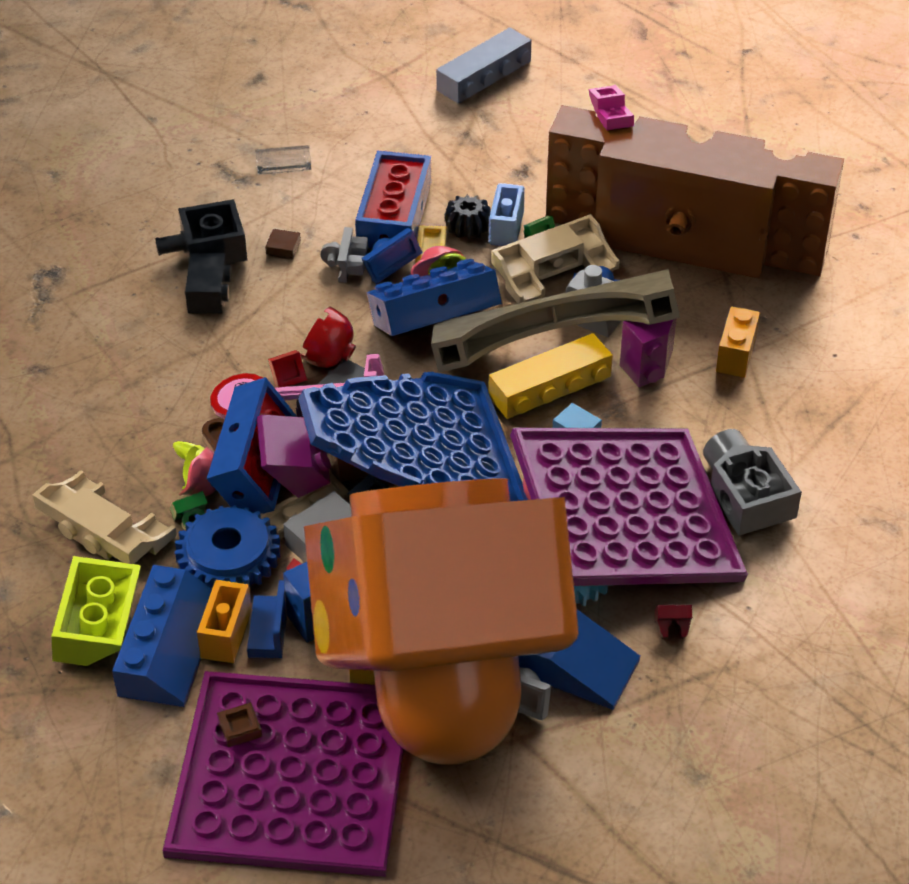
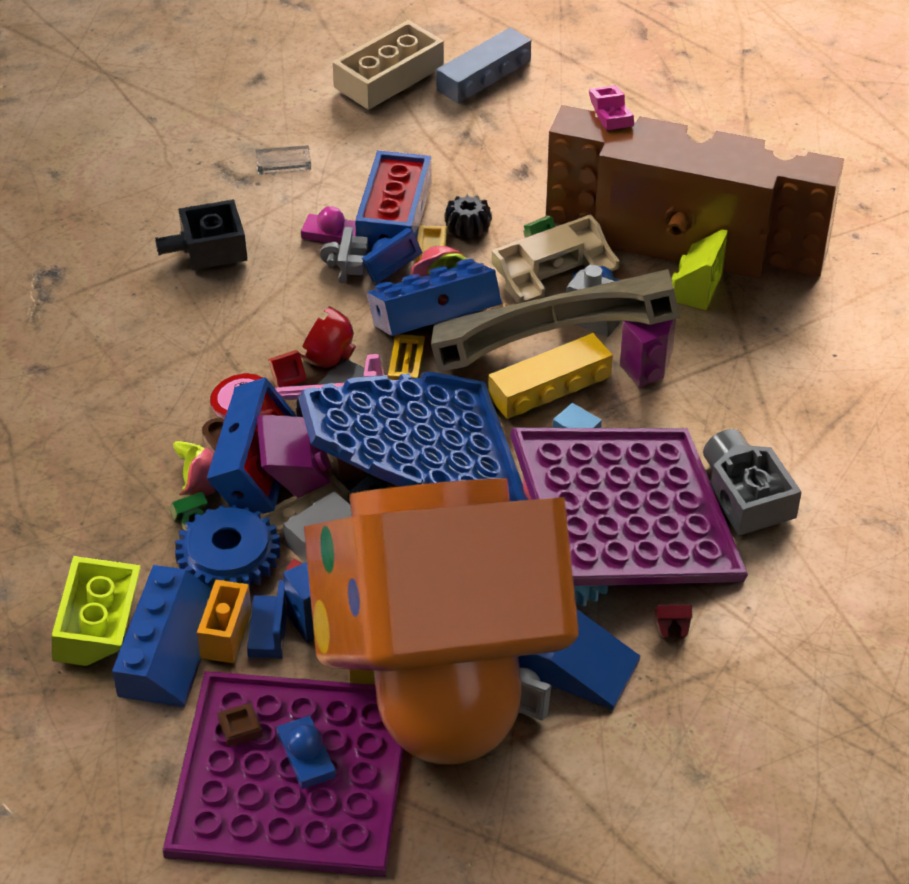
(99, 523): tan bracket -> none
(206, 283): black brick -> none
(283, 243): reddish brown tile -> none
(306, 752): none -> blue tile
(326, 226): none -> dark pink tile
(388, 64): none -> tan brick
(410, 340): none -> yellow tile
(506, 214): light blue brick -> none
(700, 271): none -> neon yellow slope
(737, 341): light orange brick -> none

